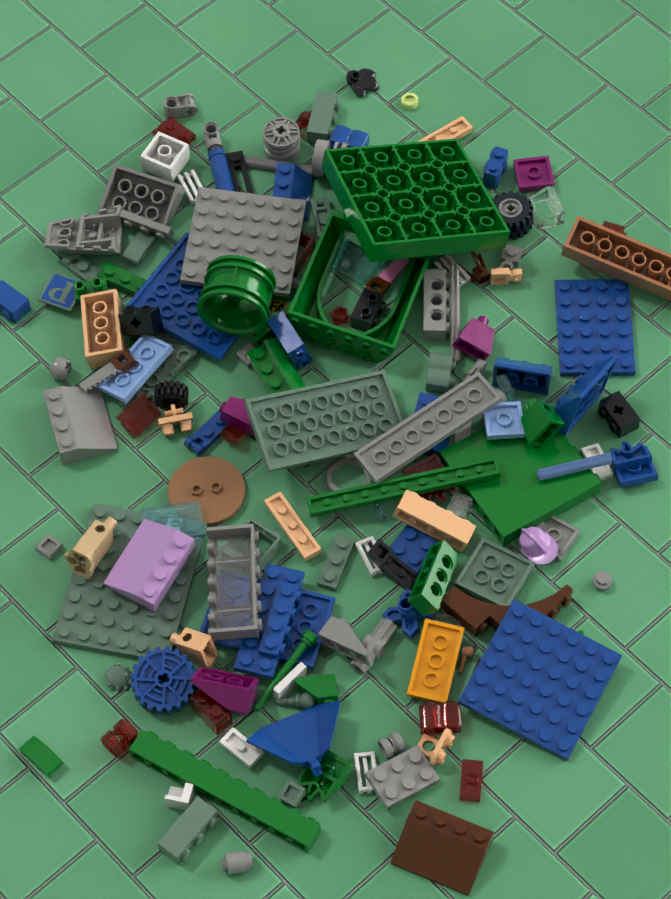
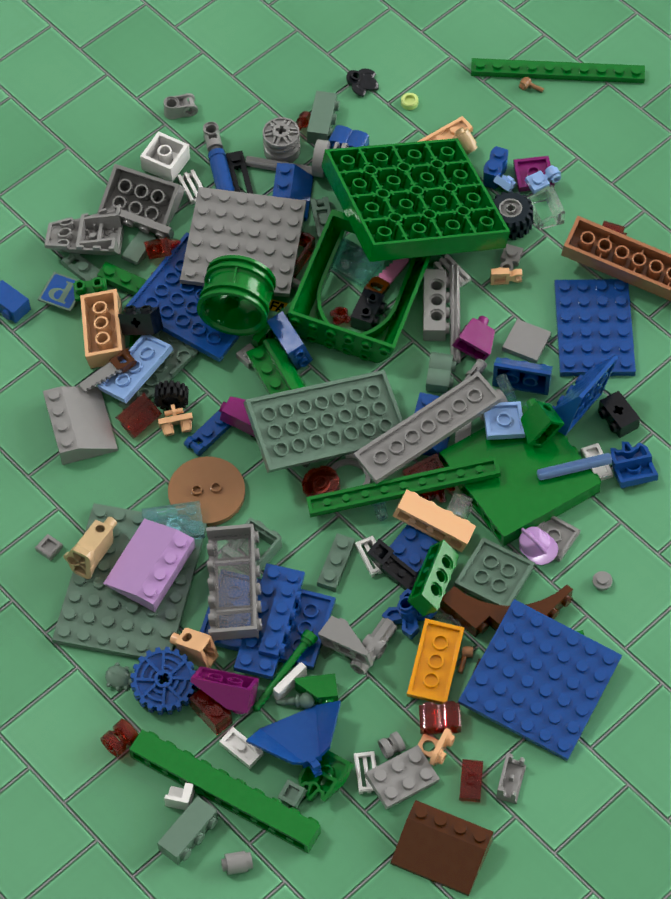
(41, 756): green slope -> none
(60, 368): light grey piece -> none
(160, 247): none -> clear red tile
(176, 130): clear red plate -> none
(232, 434): clear red plate -> none
(292, 526): light nougat plate -> none
(320, 481): none -> clear red tile
(466, 140): none -> tan brick
(480, 271): reddish brown plant -> none
(505, 182): none -> light blue plate
(511, 779): none -> light grey hinge
(526, 82): none -> medium nougat hand
(526, 341): none -> light grey tile
(539, 181): none -> light blue plate
(558, 70): none -> green plate

